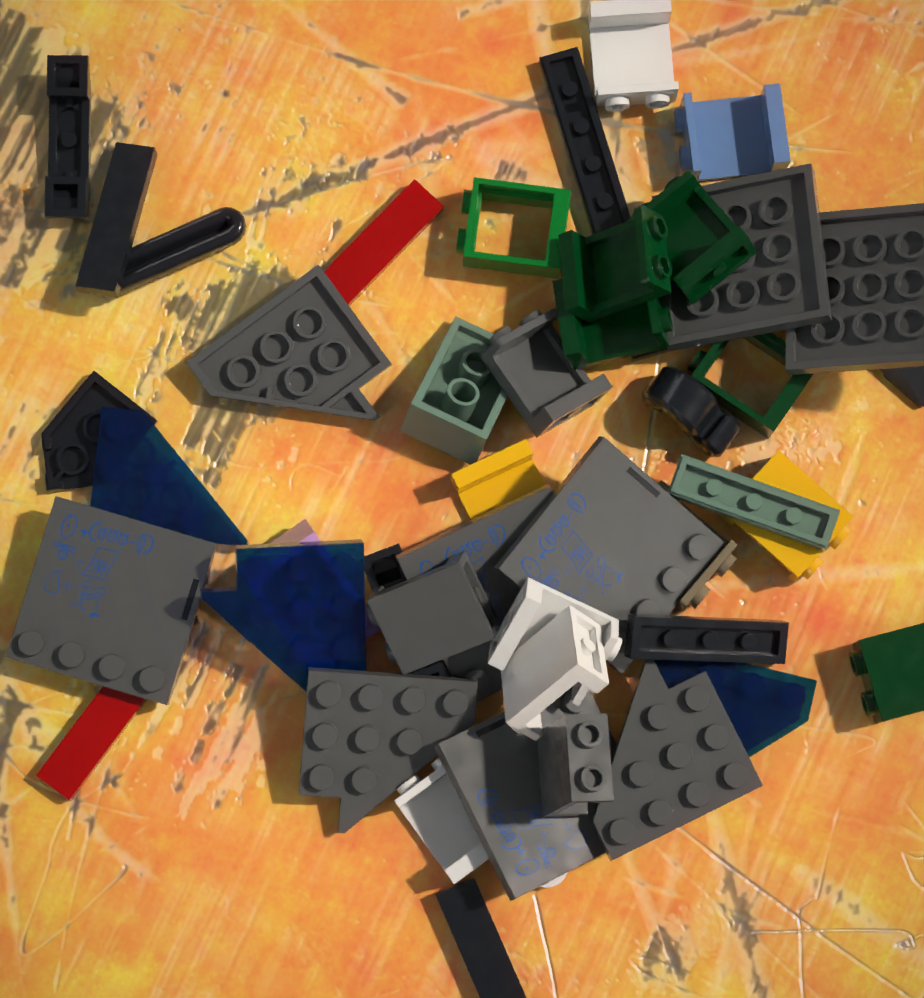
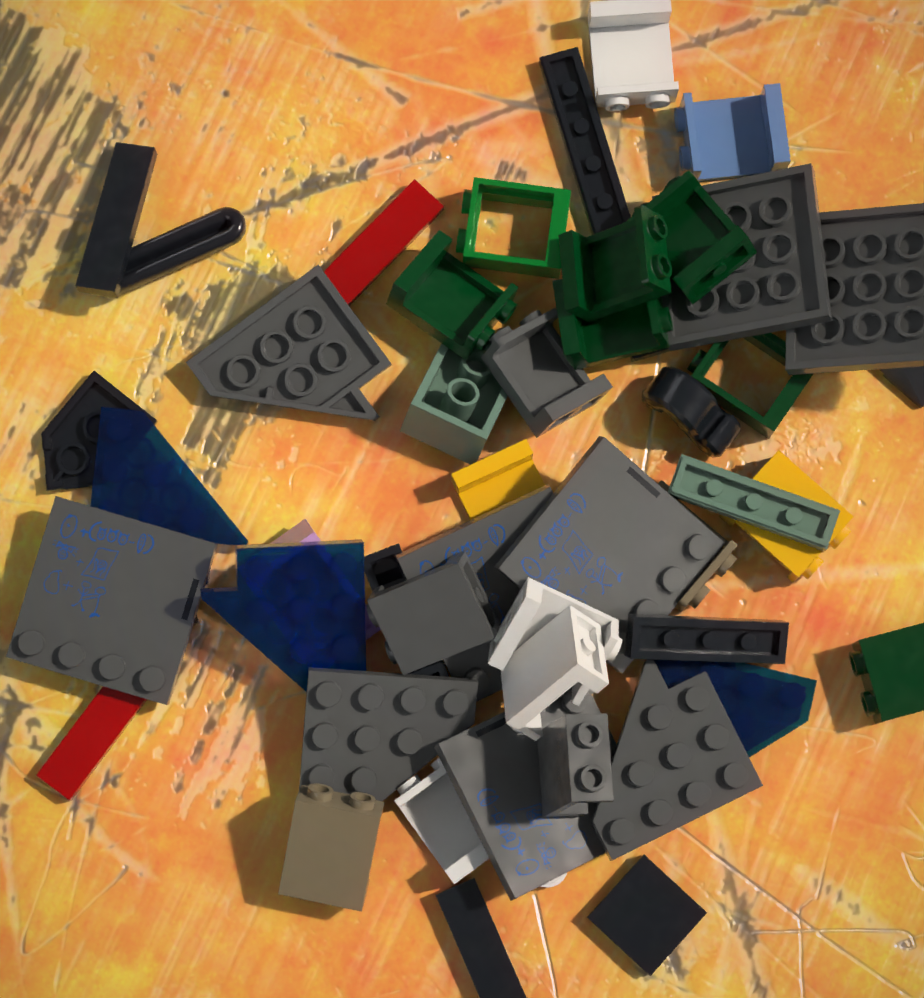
(69, 136): black slope -> none
(331, 846): none -> dark tan panel
(450, 299): none -> dark green panel
(646, 915): none -> black tile

